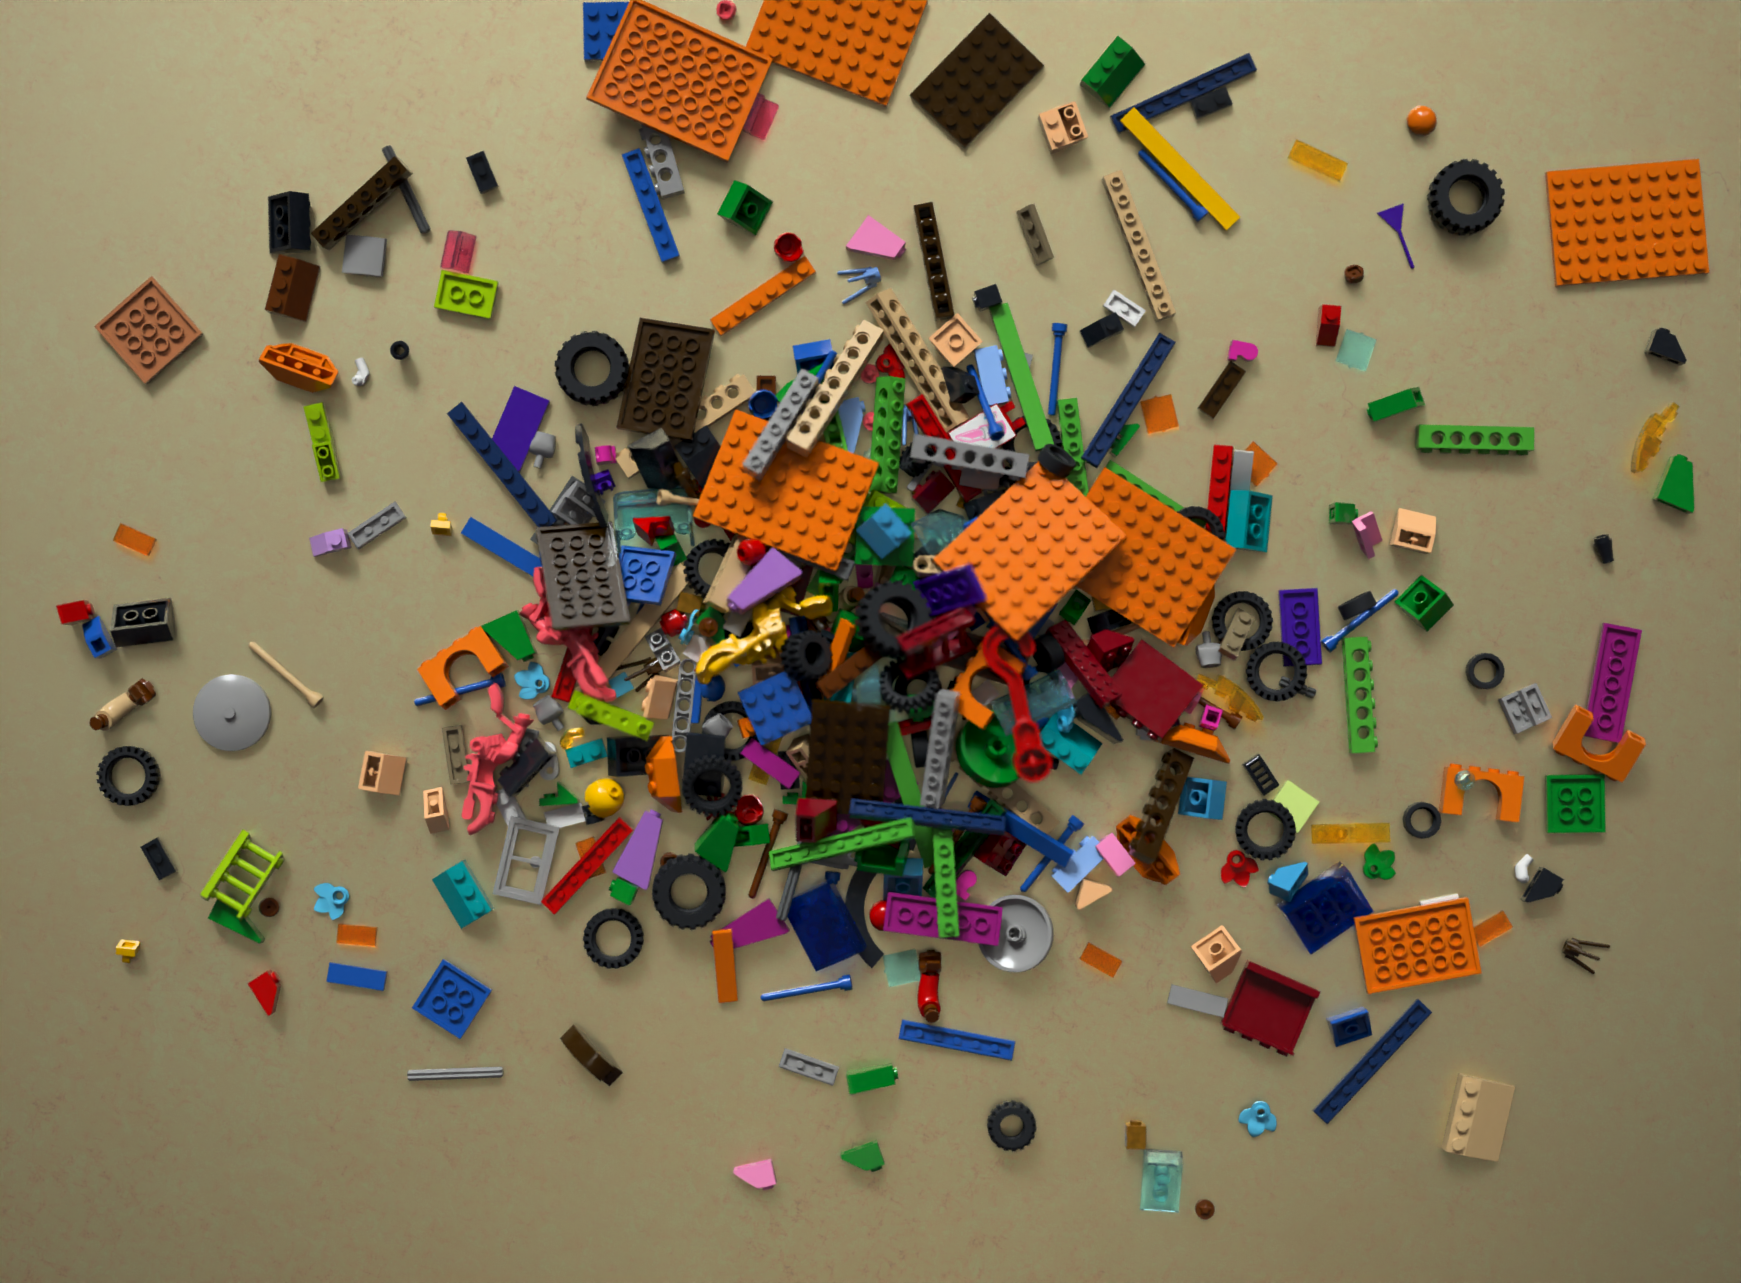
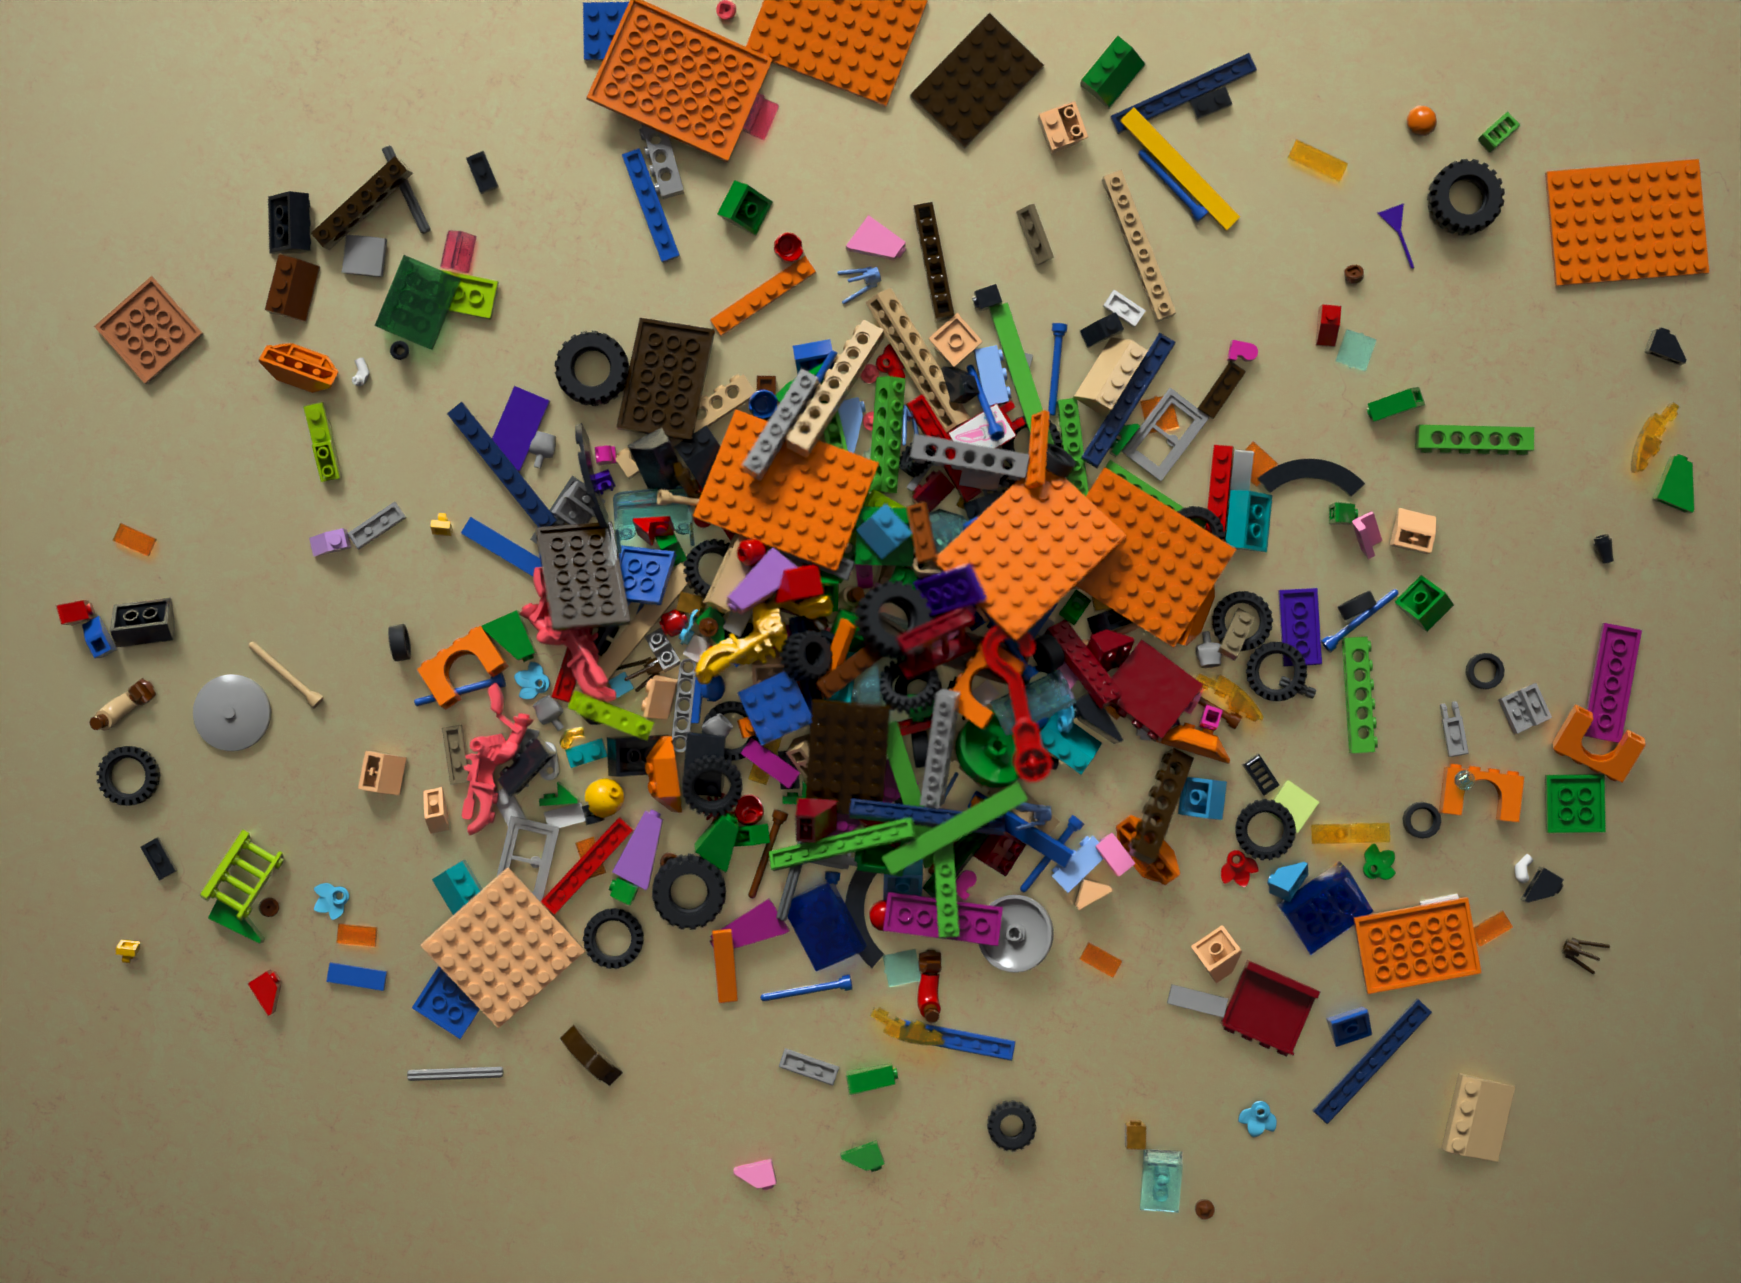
(399, 642): none -> black tyre
(418, 302): none -> clear green slope
(502, 947): none -> light nougat plate
(799, 584): none -> red slope
(913, 1033): none -> clear yellow slope
(922, 532): none -> dark orange tile
(955, 828): none -> bright green tile
(1038, 449): none -> orange tile
(1041, 812): none -> medium blue plant
(1110, 375): none -> tan slope
(1172, 440): none -> light grey door
(1314, 469): none -> black tile
(1454, 731): none -> light grey hinge
(1490, 141): none -> bright green slope

